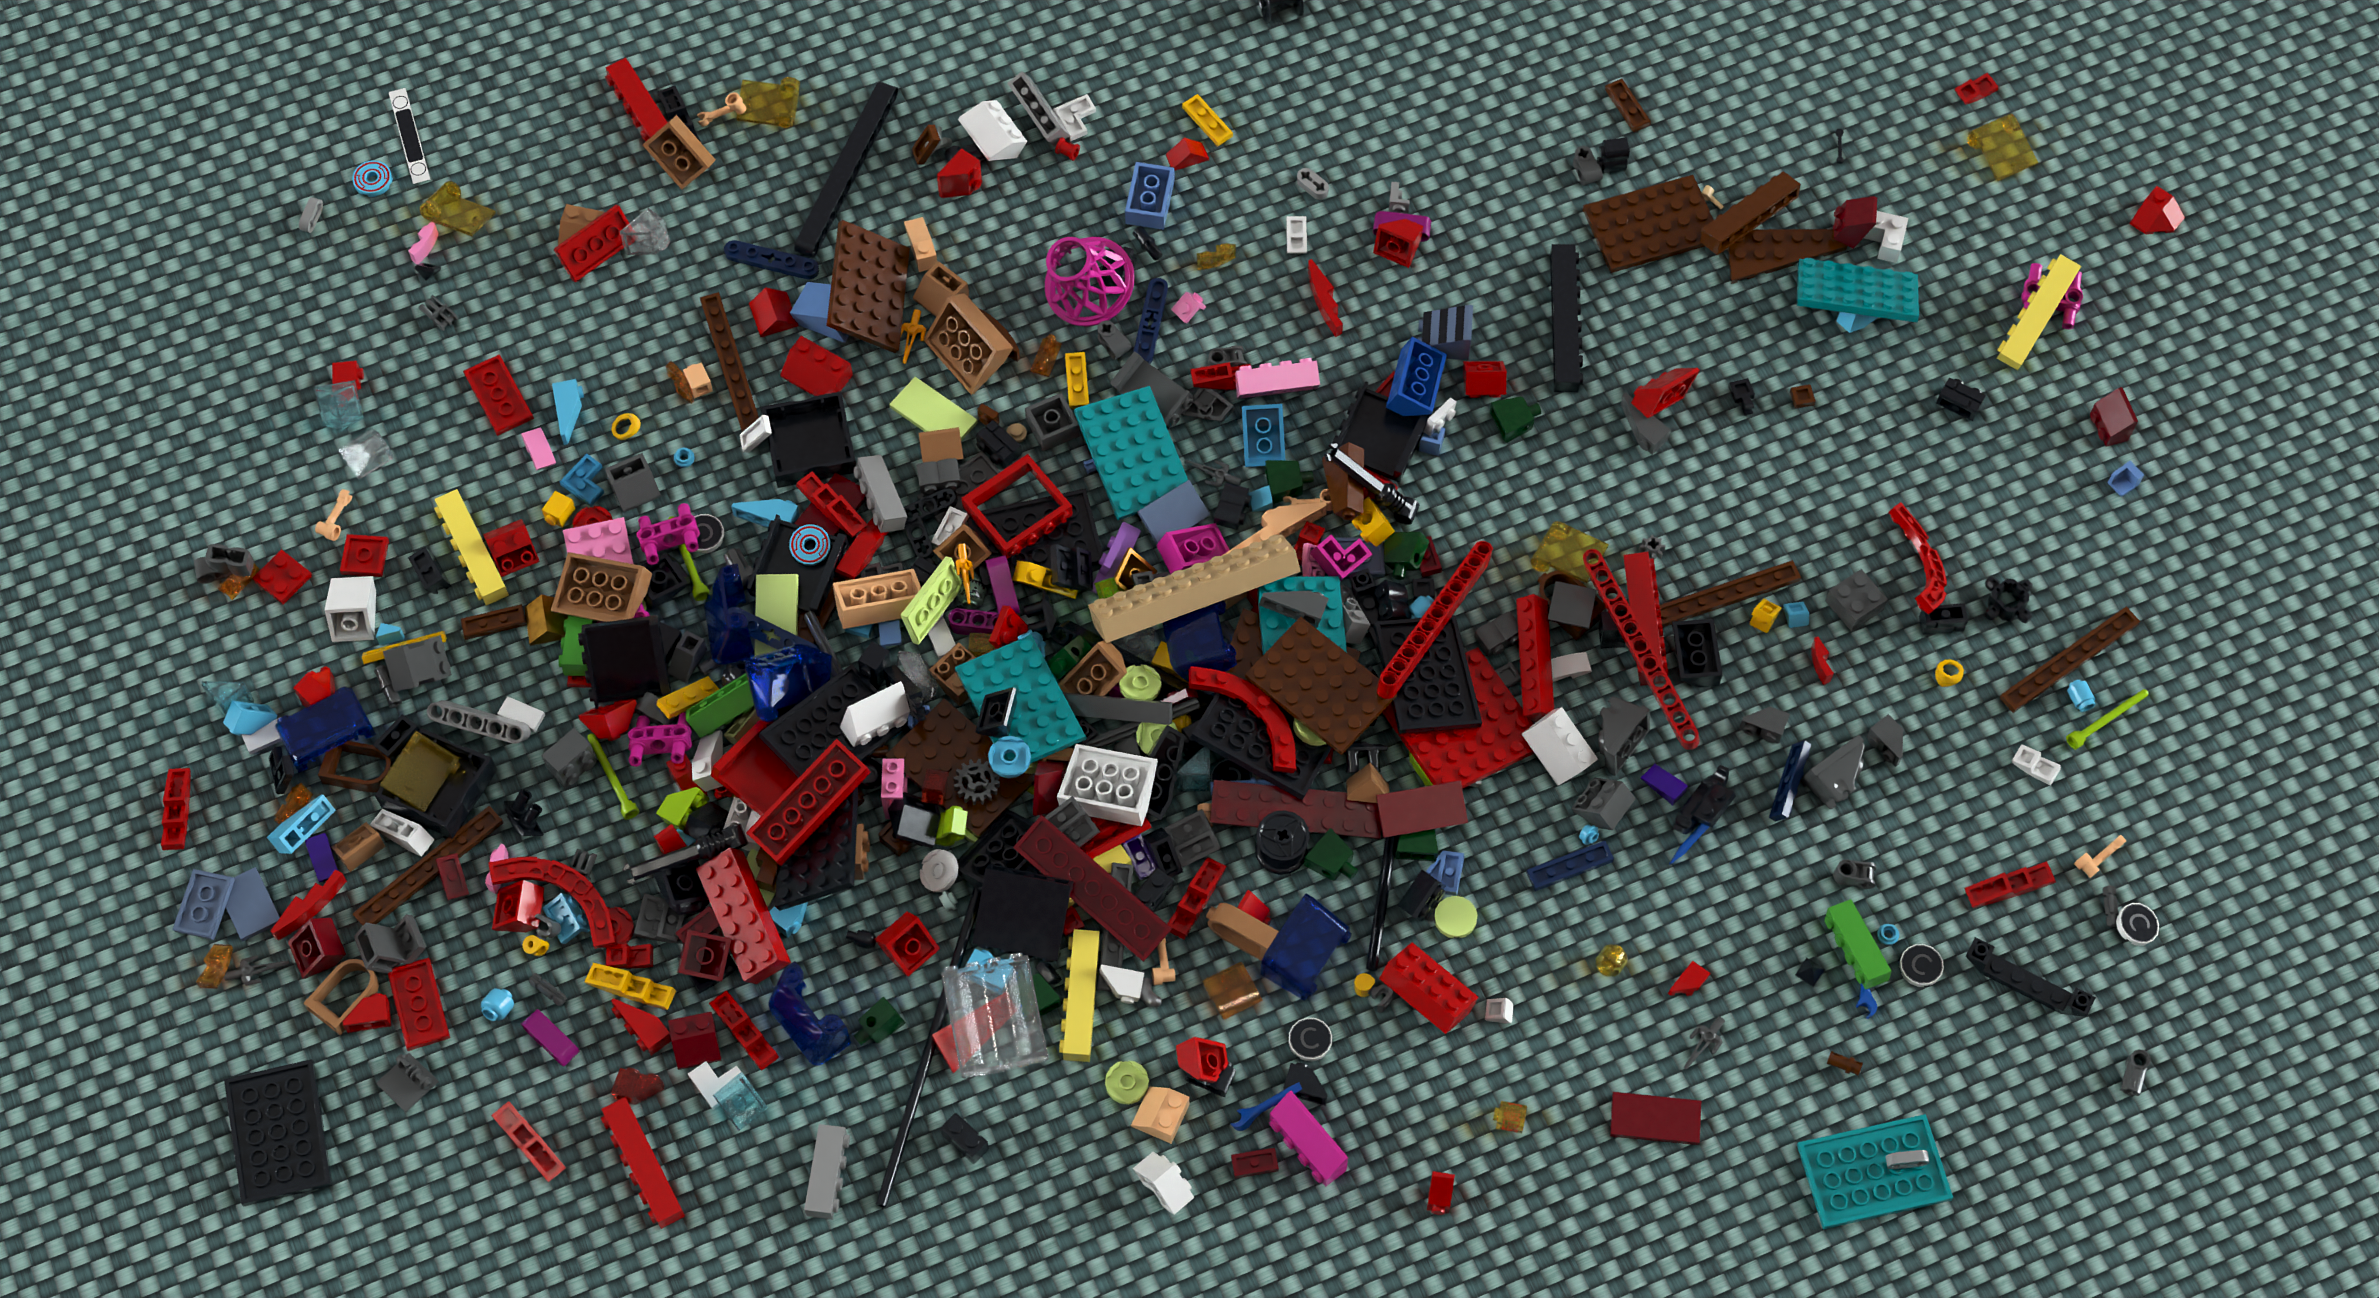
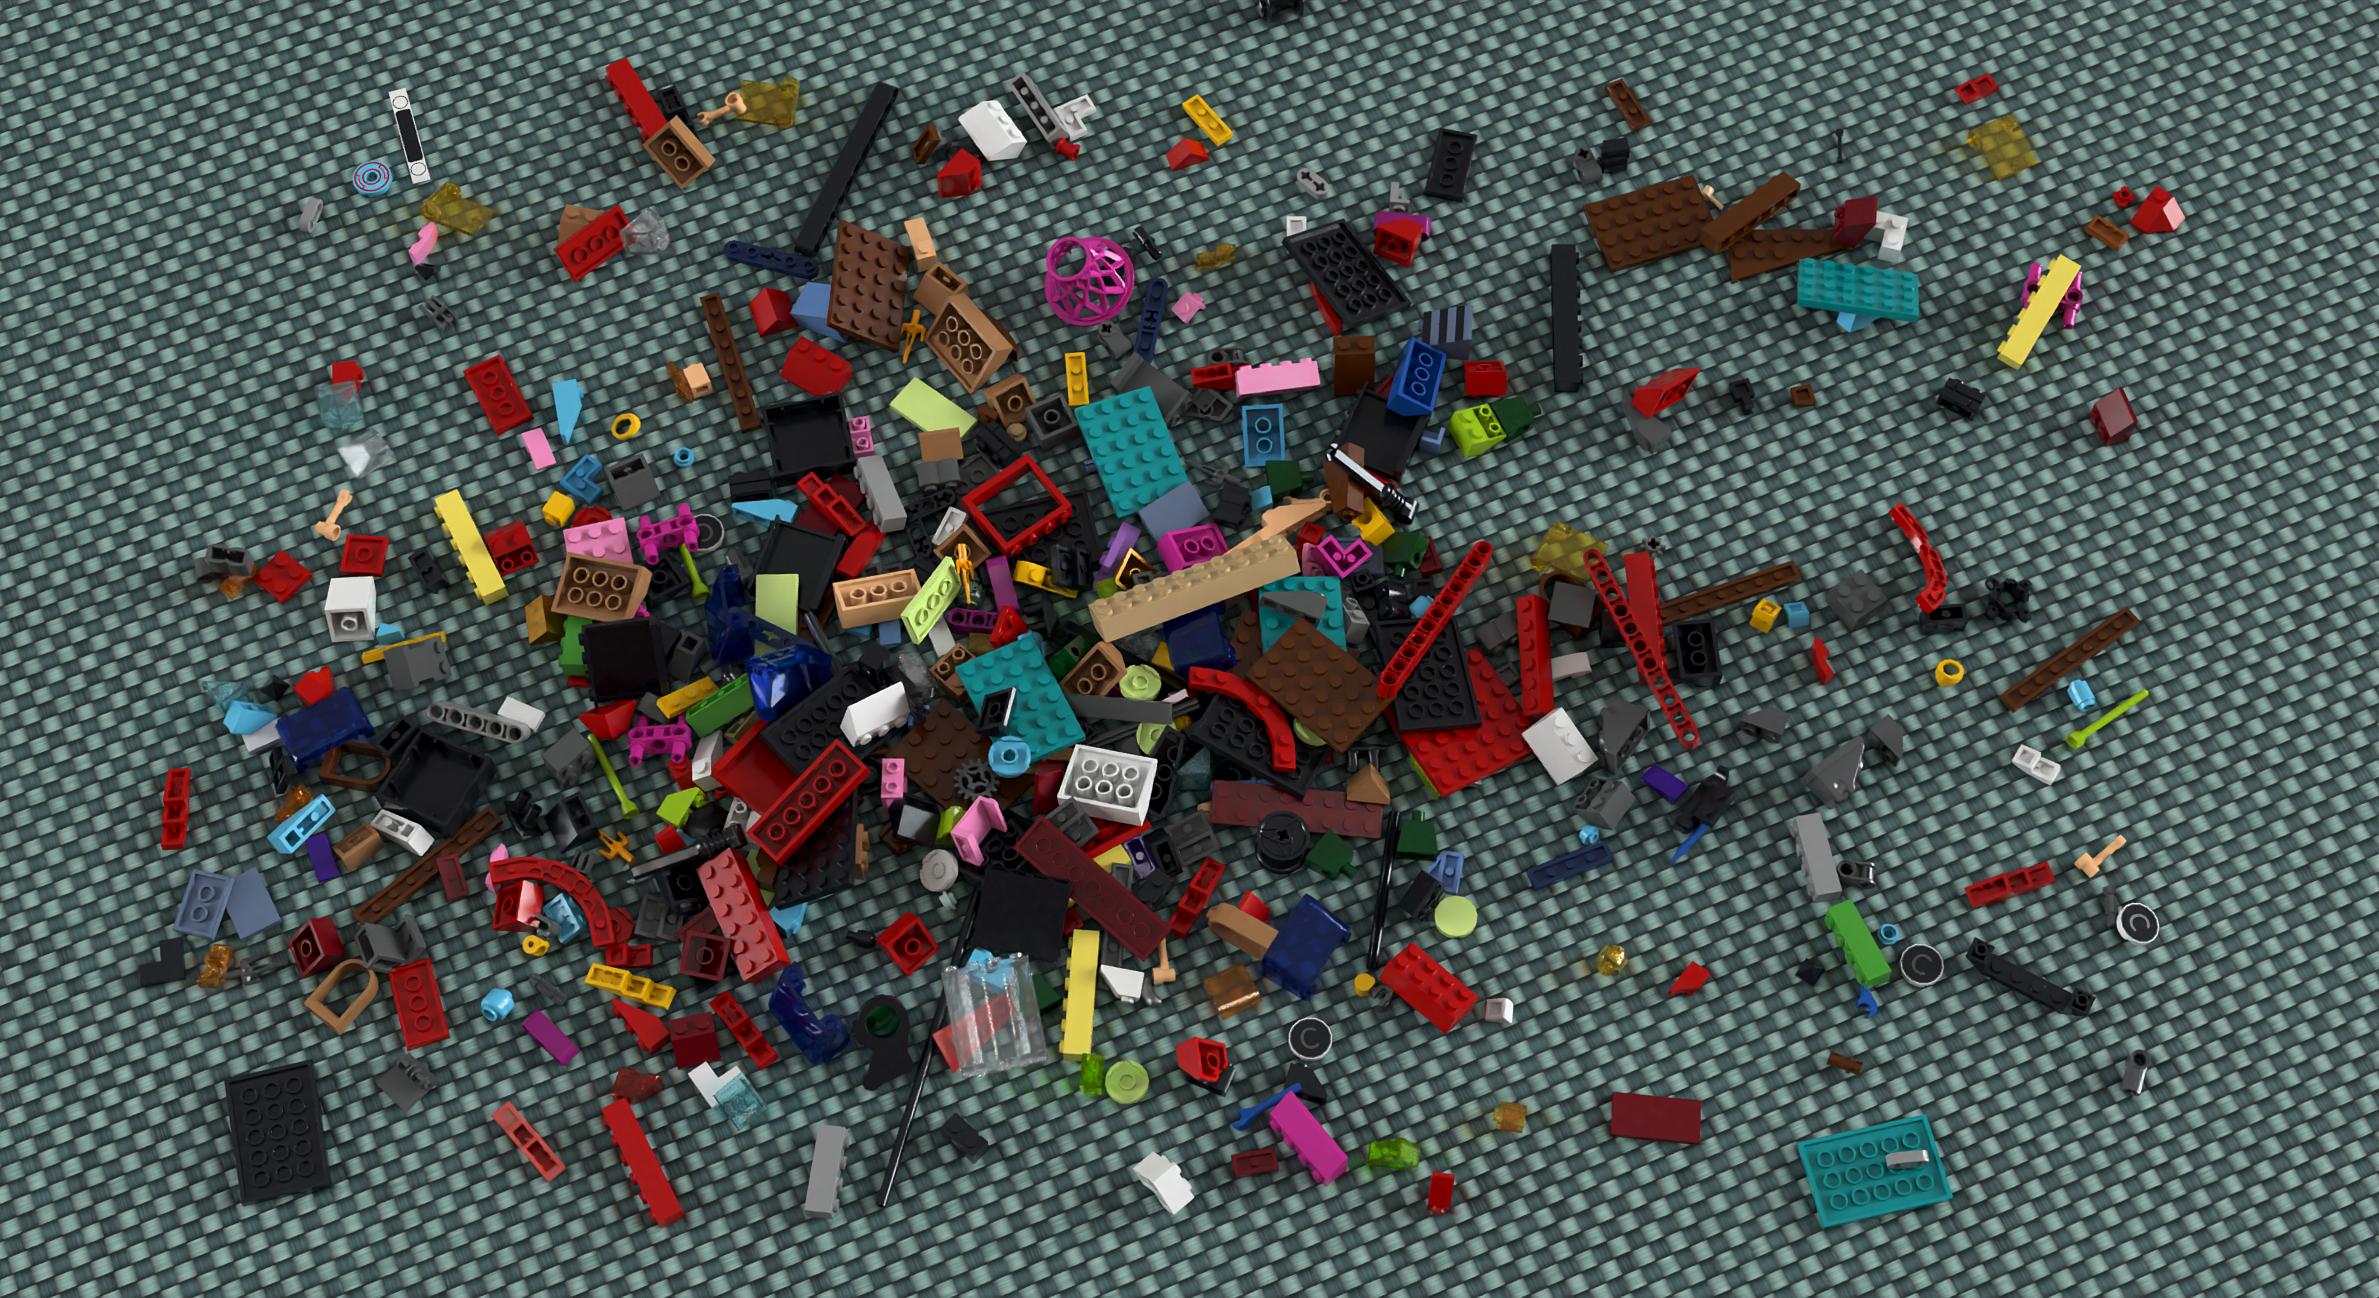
(169, 969): none -> black tile
(275, 688): none -> black slope
(302, 910): red slope -> none
(369, 1014): red slope -> none
(386, 686): dark grey pin -> none
(421, 769): clear yellow door -> none
(493, 622): reddish brown tile -> none
(571, 823): none -> black slope
(617, 848): none -> light orange piece
(750, 486): none -> black brick
(755, 433): white tile -> none
(807, 533): medium azure tile -> none
(861, 437): none -> bright pink slope
(890, 1050): none -> black animal
(934, 786): clear red brick -> none
(975, 826): none -> bright pink panel
(1010, 399): none -> medium nougat slope
(1046, 356): clear orange hinge -> none
(1048, 973): black tile -> none
(1092, 1074): none -> clear neon green slope
(1149, 195): medium blue brick -> none
(1161, 1113): light nougat slope -> none
(1346, 273): none -> black plate
(1353, 364): none -> reddish brown slope
(1394, 1154): none -> clear neon green slope
(1421, 808): dark red tile -> none
(1438, 419): white plate -> none
(1450, 165): none -> black tile
(1475, 430): none -> lime slope
(1708, 1036): dark grey piece -> none
(1790, 780): dark blue plate -> none
(1816, 858): none -> light grey brick
(2107, 233): none -> dark orange plate
(2123, 201): none -> red plate
(2125, 478): medium blue panel -> none

